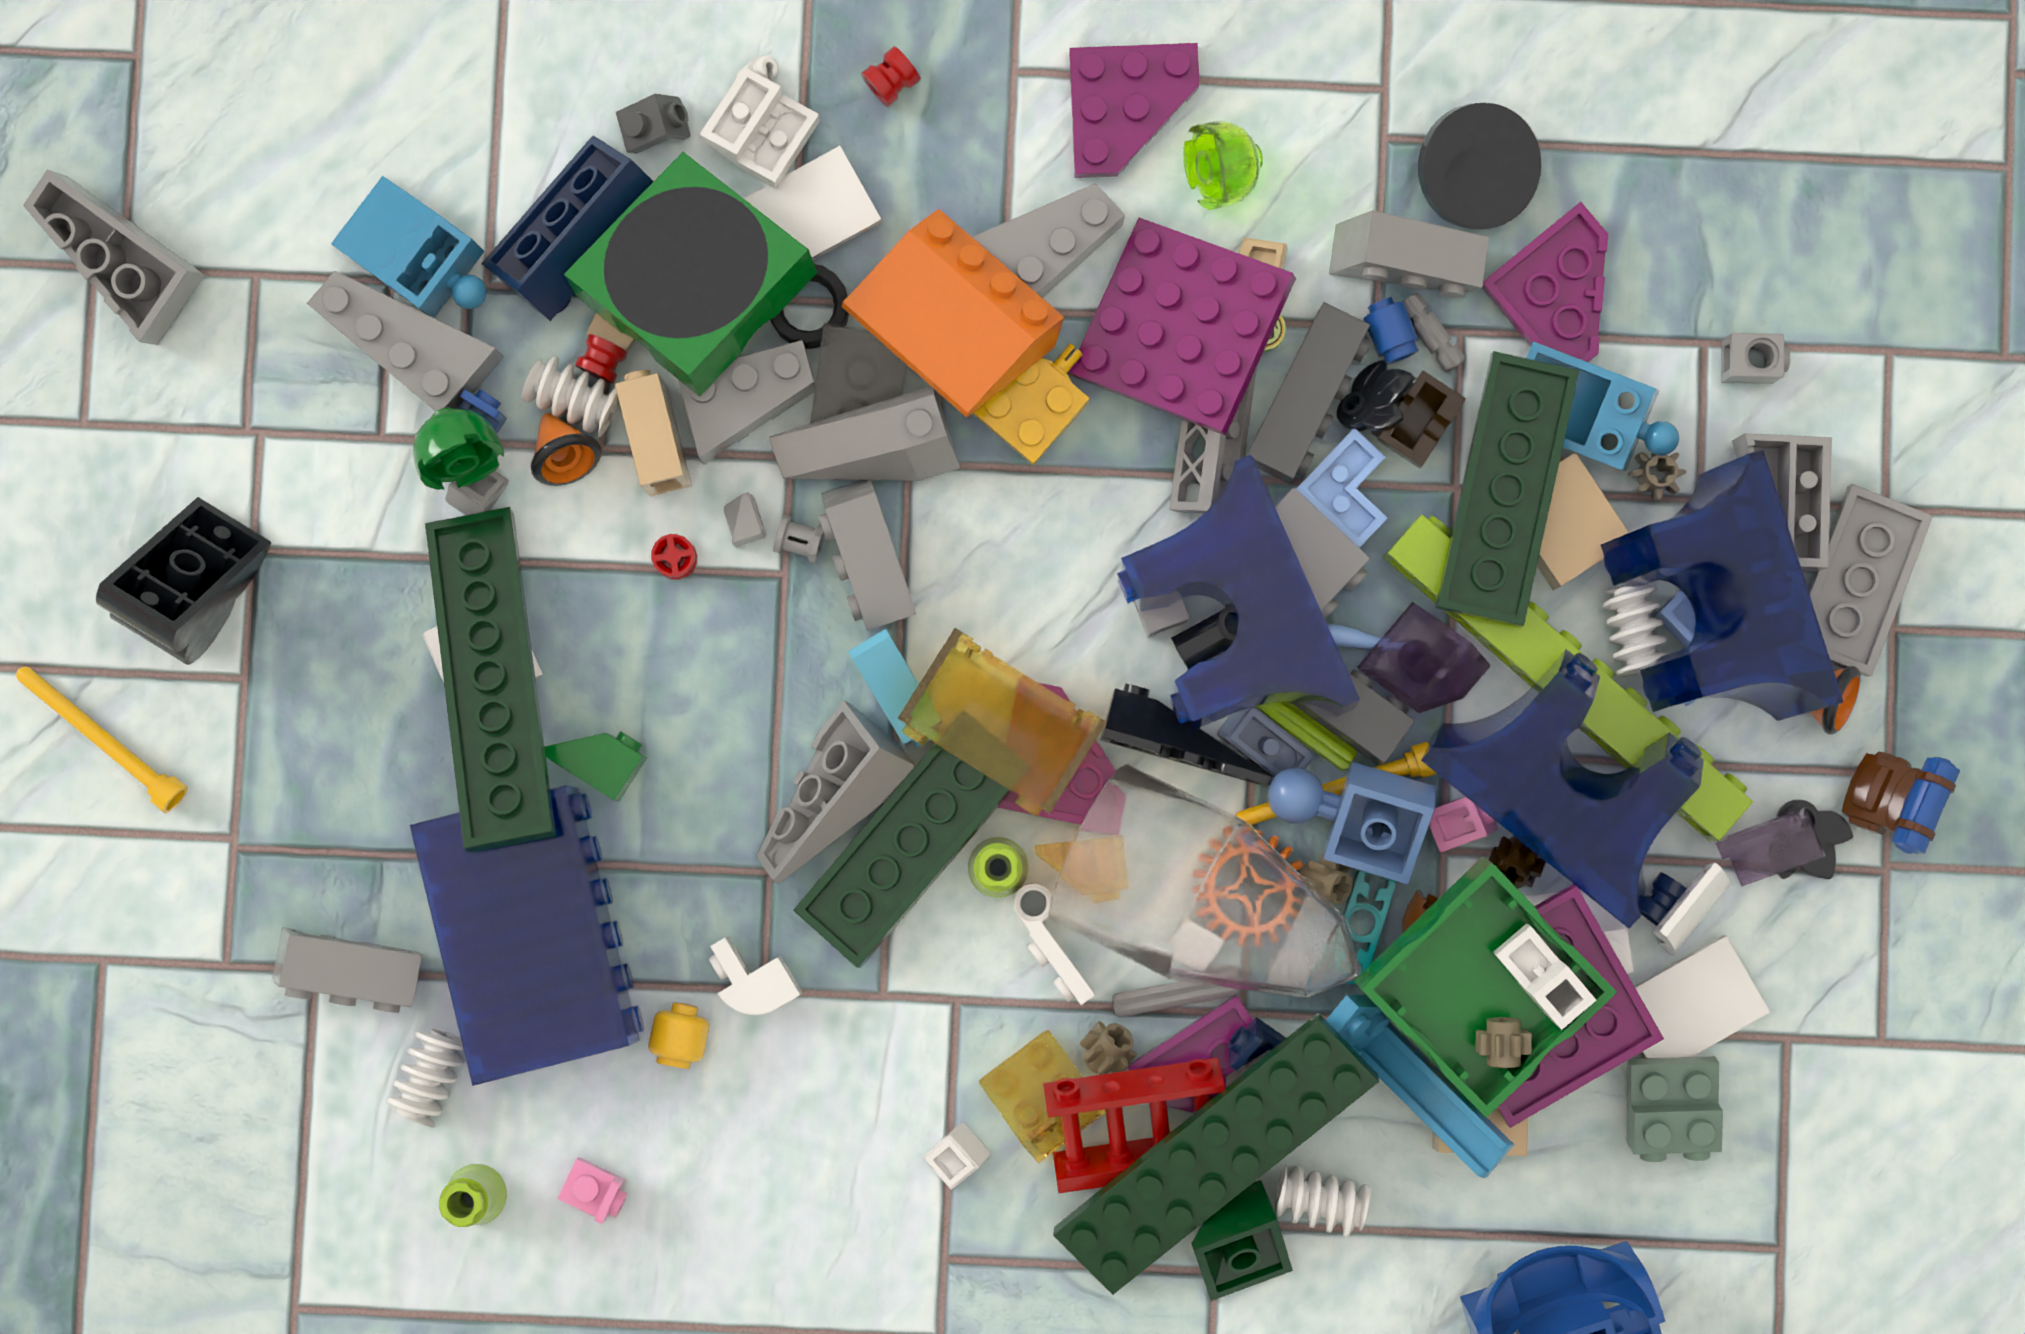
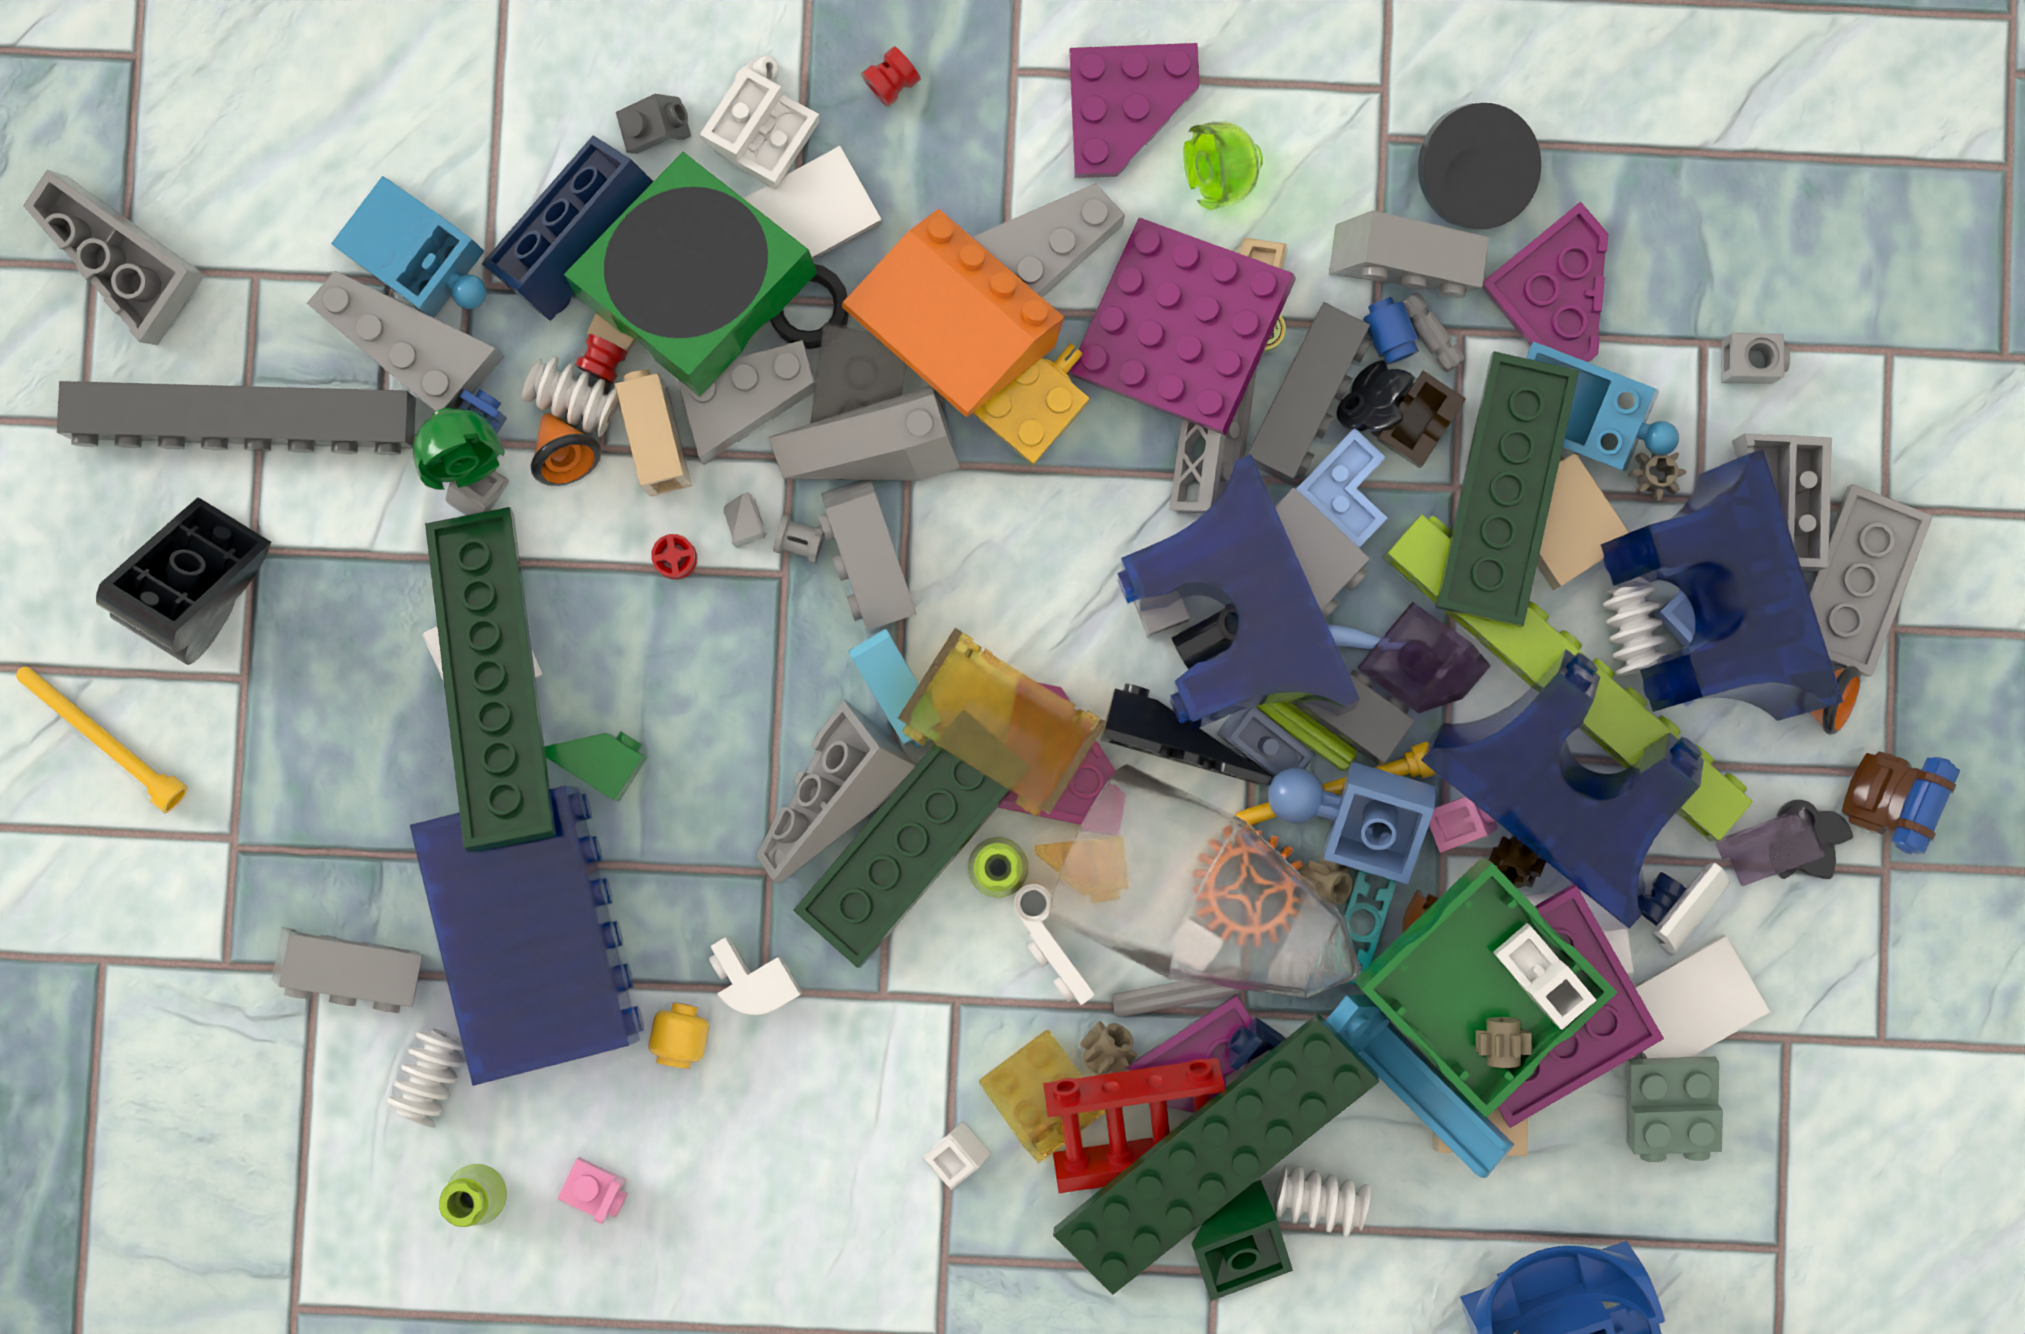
(237, 416): none -> dark grey brick

